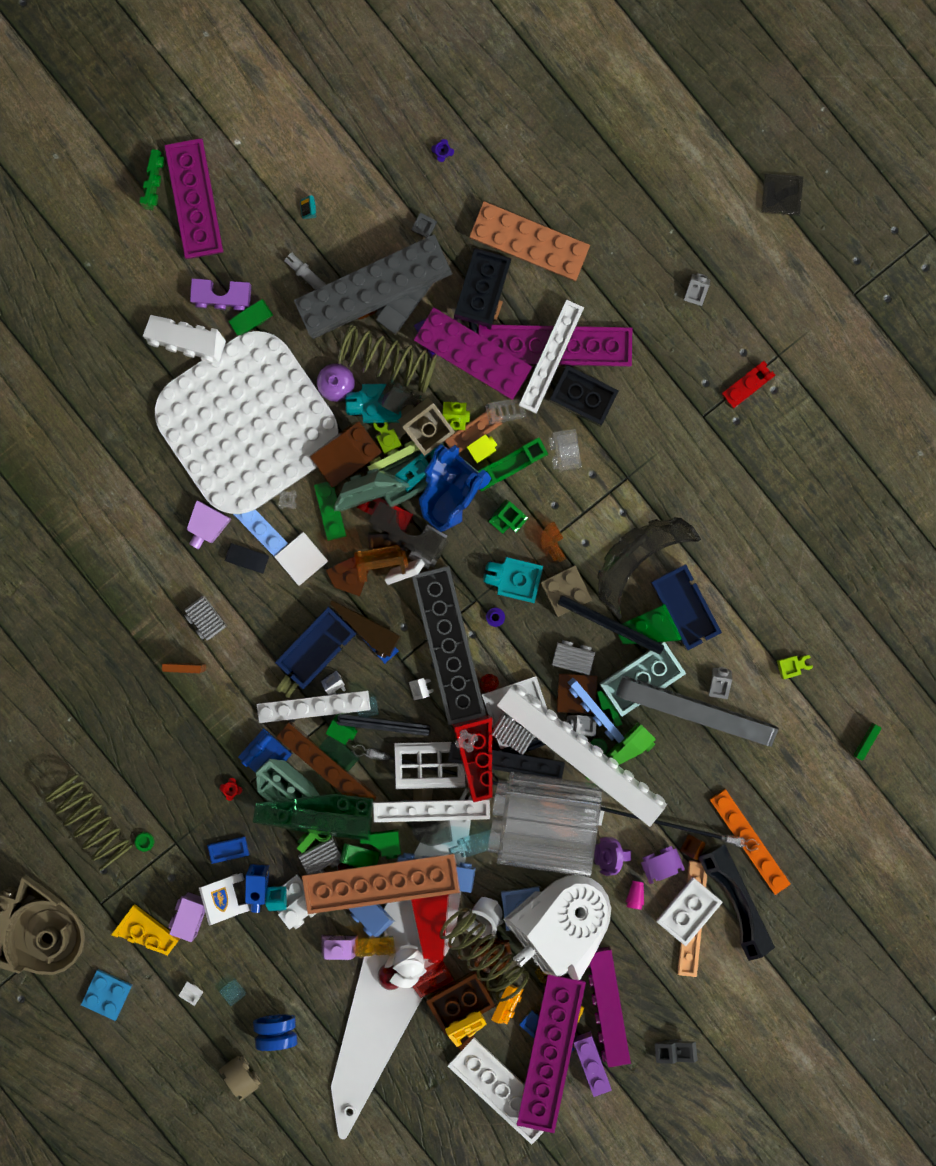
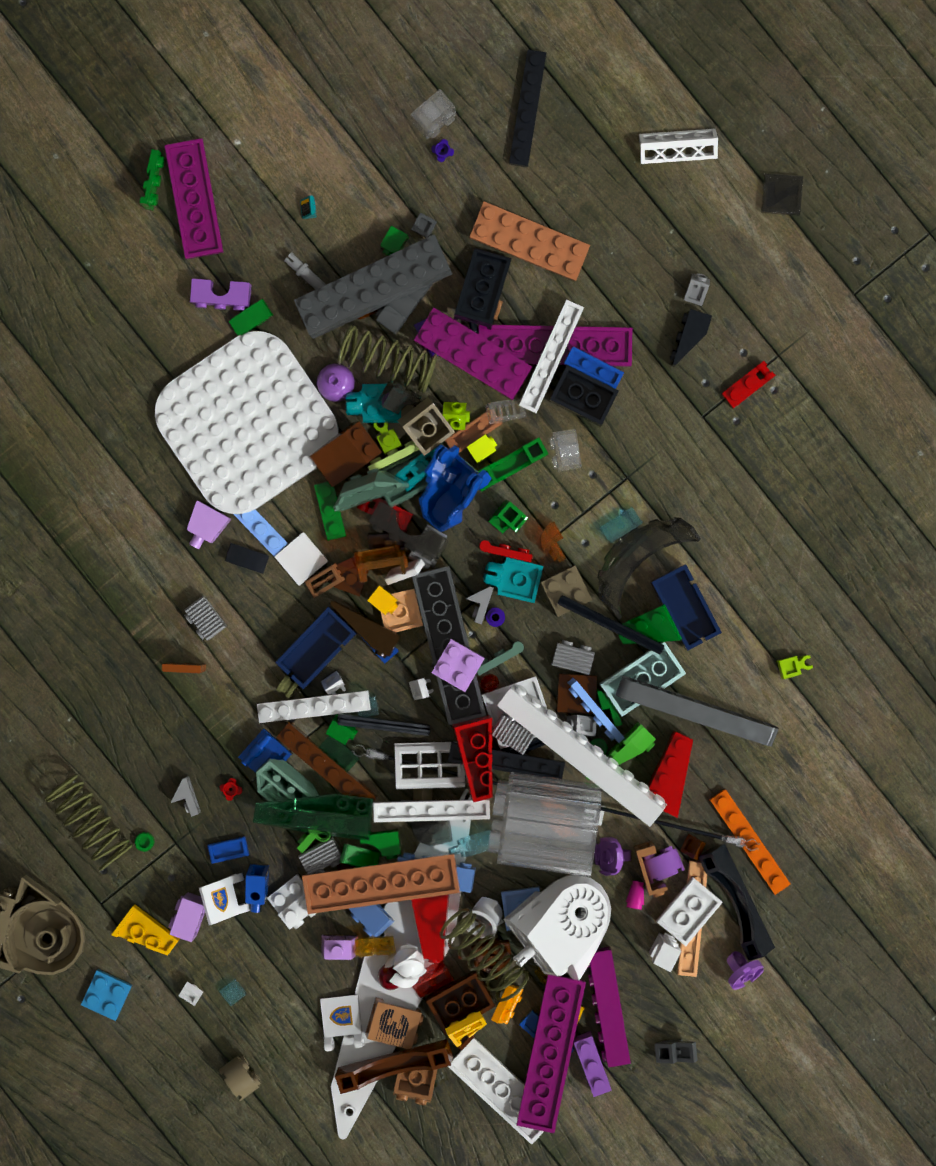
(184, 338): white wedge -> none
(186, 792): none -> light grey slope
(275, 1032): blue wheel -> none
(276, 898): teal slope -> none
(291, 503): clear plate -> none
(336, 573): none -> medium nougat tile
(341, 1018): none -> white flag
(383, 601): none -> yellow brick
(393, 241): none -> green brick
(393, 1024): none -> medium nougat panel
(406, 615): none -> light nougat plate
(415, 1085): none -> medium nougat plate
(424, 1057): none -> reddish brown arch
(434, 115): none -> clear brick
(458, 665): none -> lavender brick
(461, 740): clear plate -> none
(482, 597): none -> light grey slope
(500, 657): none -> sand green plate
(504, 550): none -> red plate
(527, 108): none -> black plate
(593, 367): none -> blue plate
(621, 525): none -> clear light blue panel
(643, 850): none -> medium nougat panel
(665, 951): none -> white arch
(671, 772): none -> red wedge
(678, 141): none -> white fence
(694, 329): none -> black slope
(720, 683): light grey bracket -> none
(743, 970): none -> medium lavender tile
(867, 741): green tile -> none

